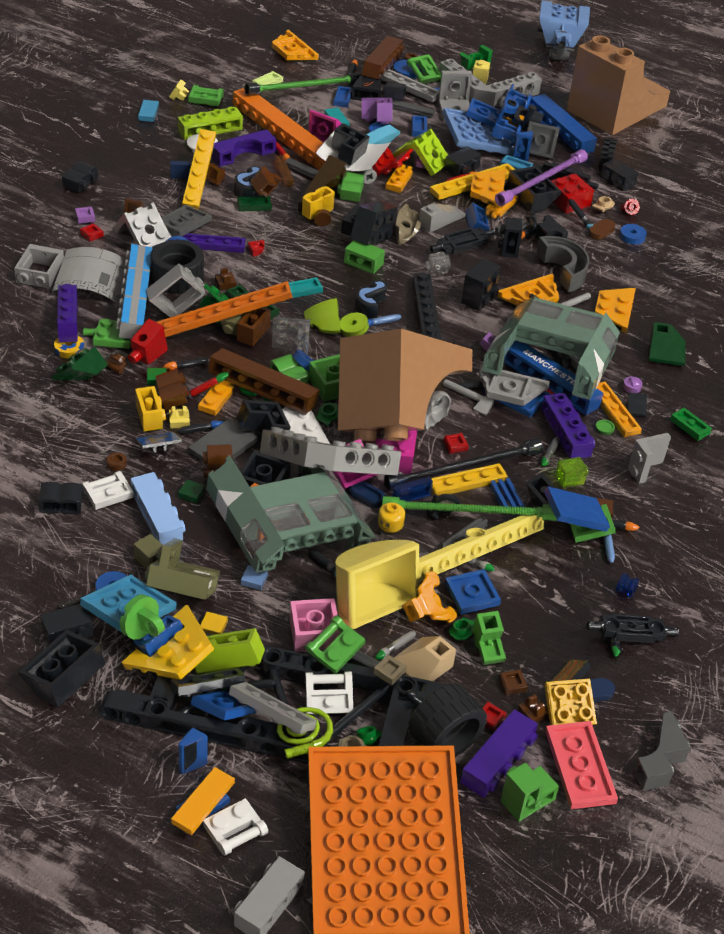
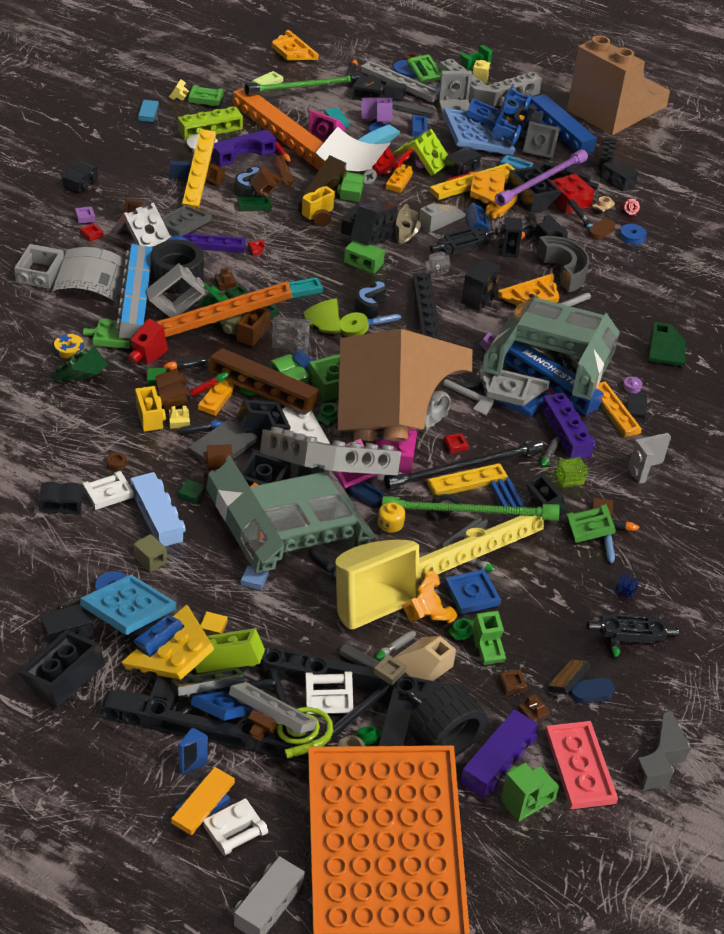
(67, 313): dark purple arch -> none
(116, 363): reddish brown plate -> none
(141, 618): bright green tile -> none
(158, 440): piece -> none
(178, 576): olive brick -> none
(261, 725): none -> reddish brown tile
(301, 168): dark grey axle -> none
(309, 619): bright pink brick -> none
(340, 650): bright green plate -> none
(342, 96): blue tile -> none
(350, 143): black brick -> none
(382, 57): reddish brown brick -> none
(413, 490): clear blue tile -> none
(495, 716): red tile -> none
(523, 145): blue slope -> none
(562, 27): medium blue piece -> none
(570, 701): yellow tile -> none
(576, 509): blue tile -> none
(605, 427): bright green piece -> none
(617, 305): light orange wing -> none
(691, 424): green plate -> none

